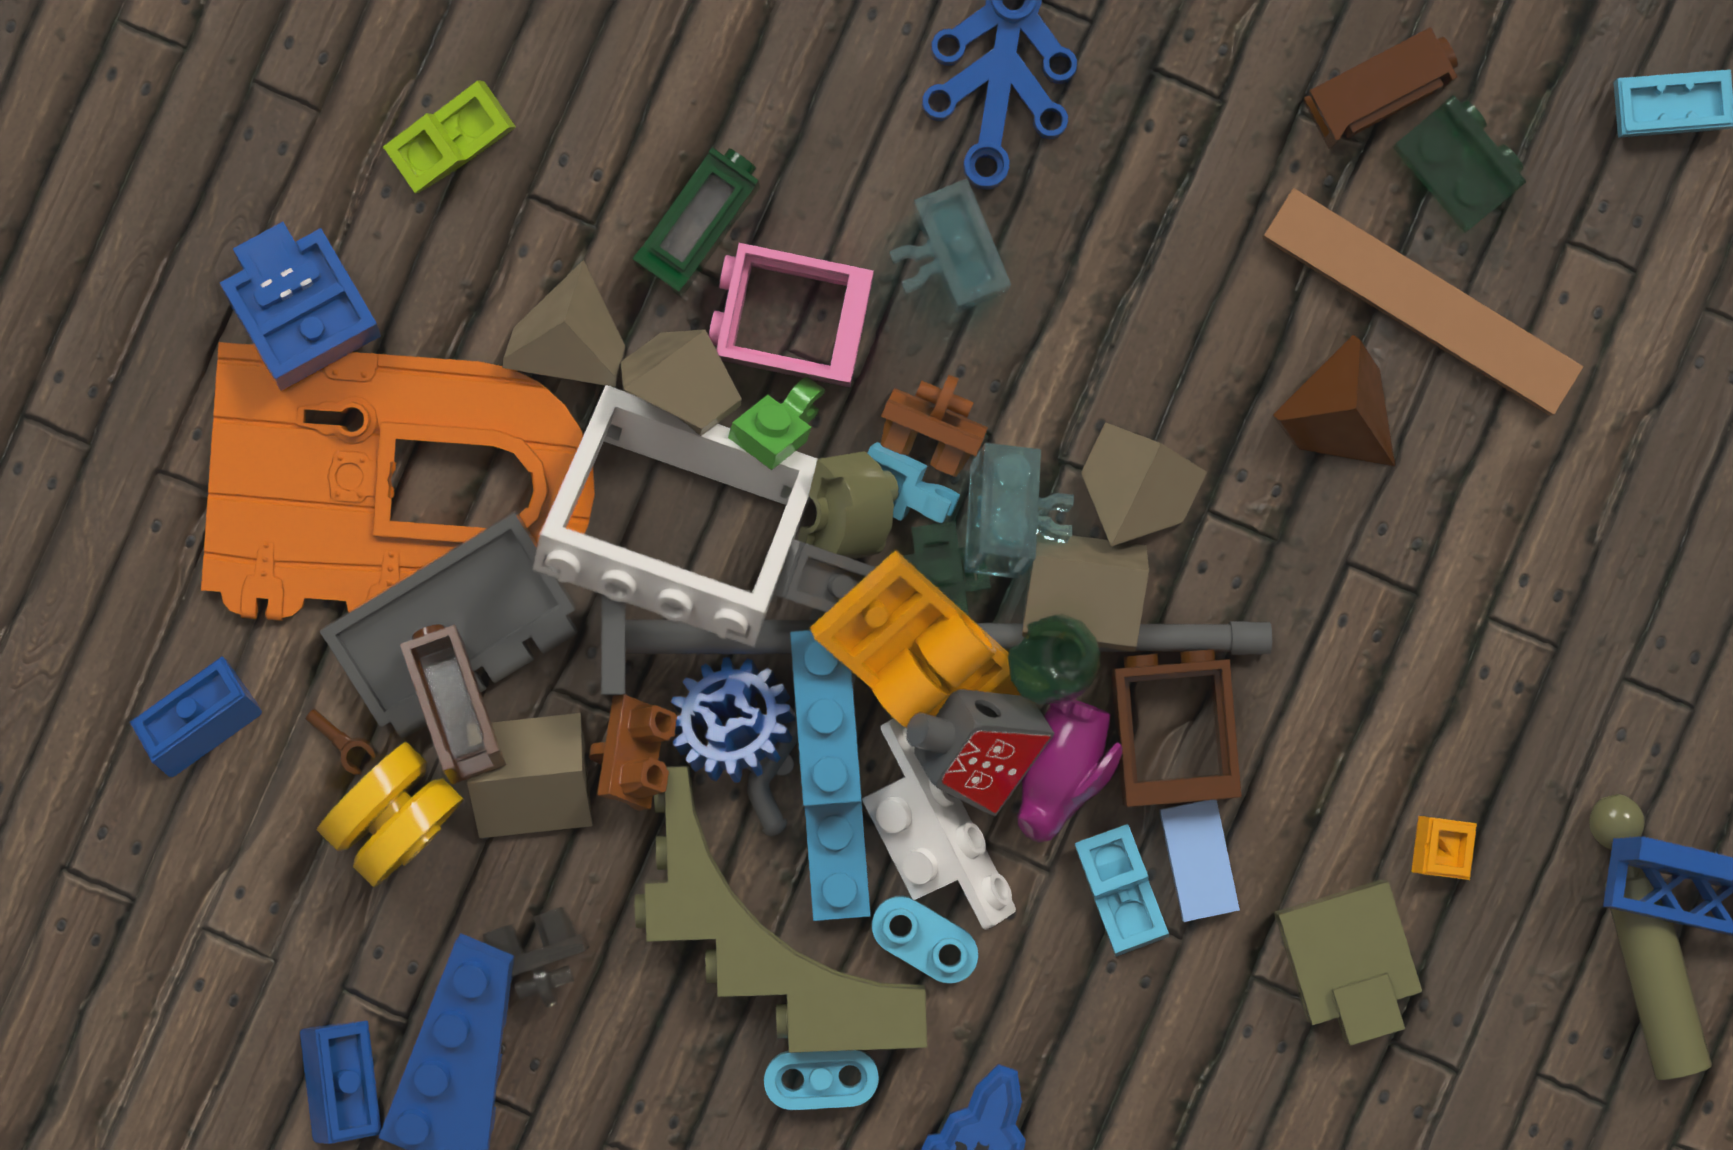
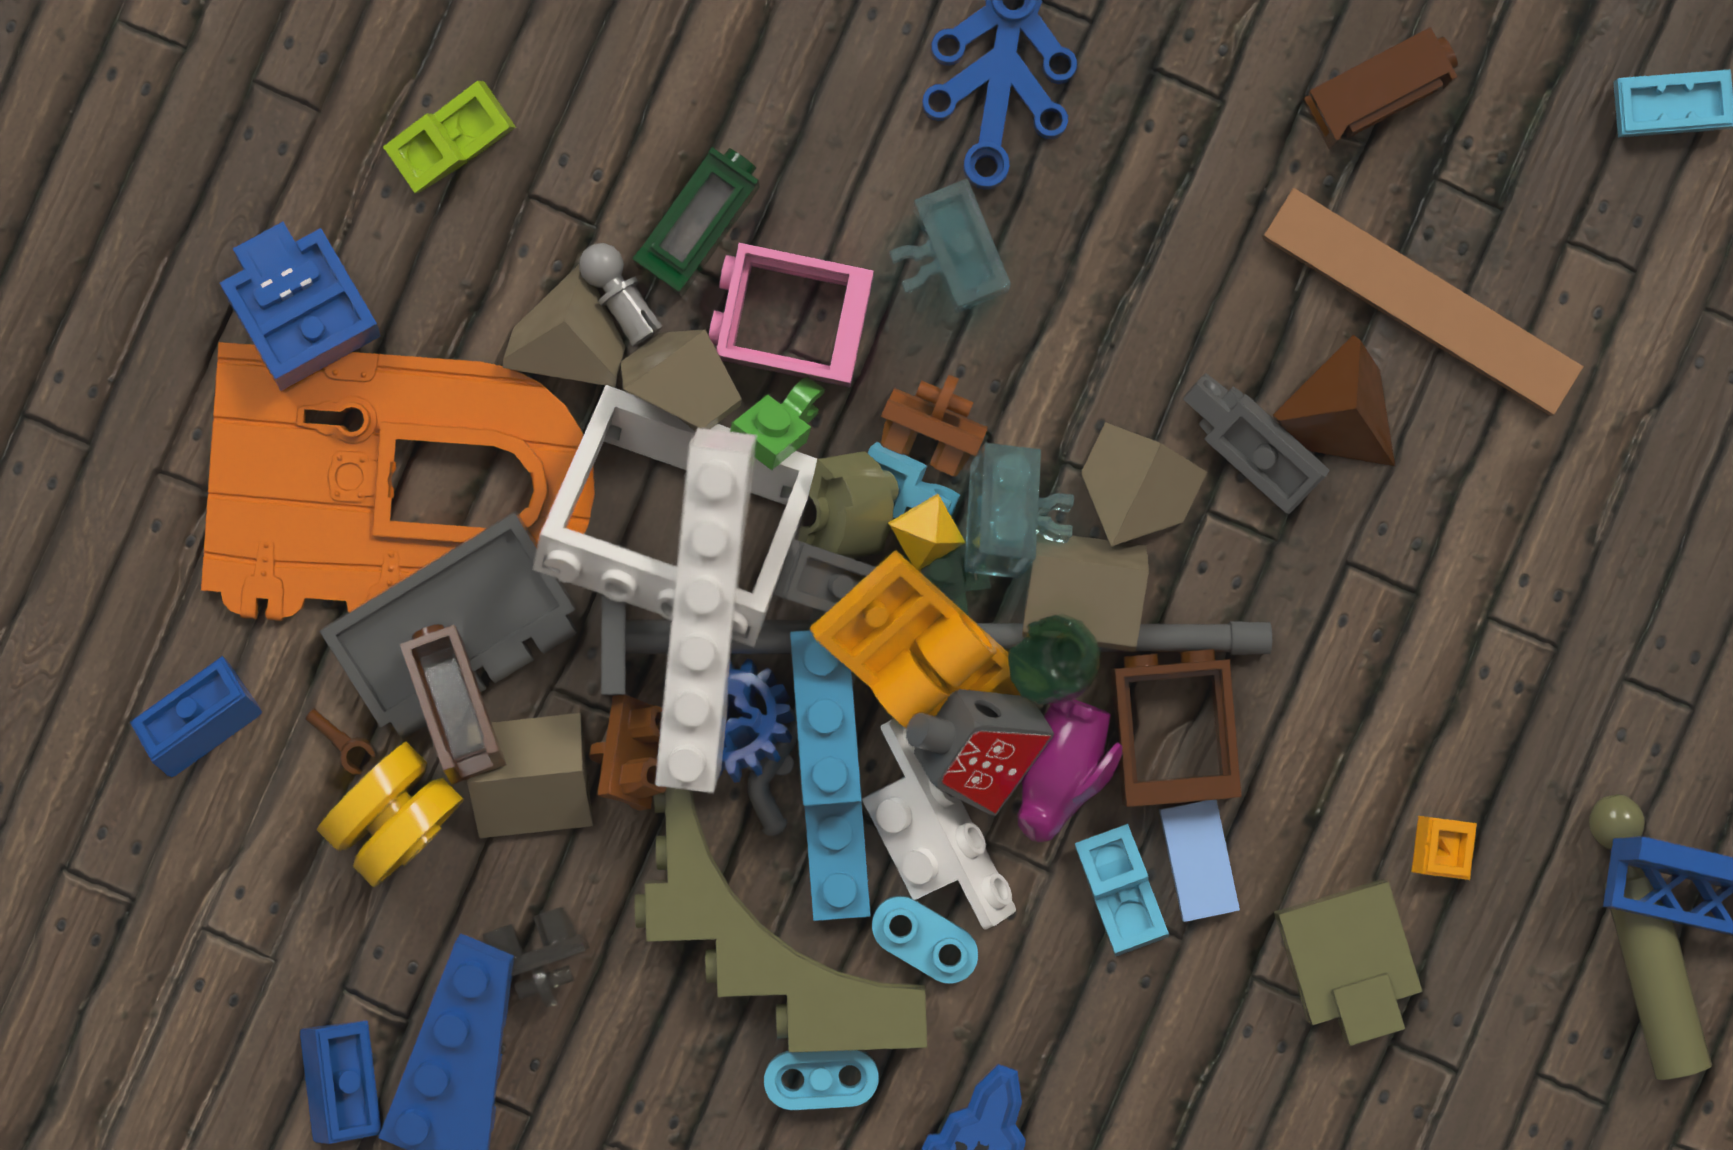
(602, 267): none -> light grey pin
(704, 609): none -> white arch
(926, 532): none -> yellow slope
(1255, 443): none -> dark grey hinge
(1461, 162): clear green bracket -> none

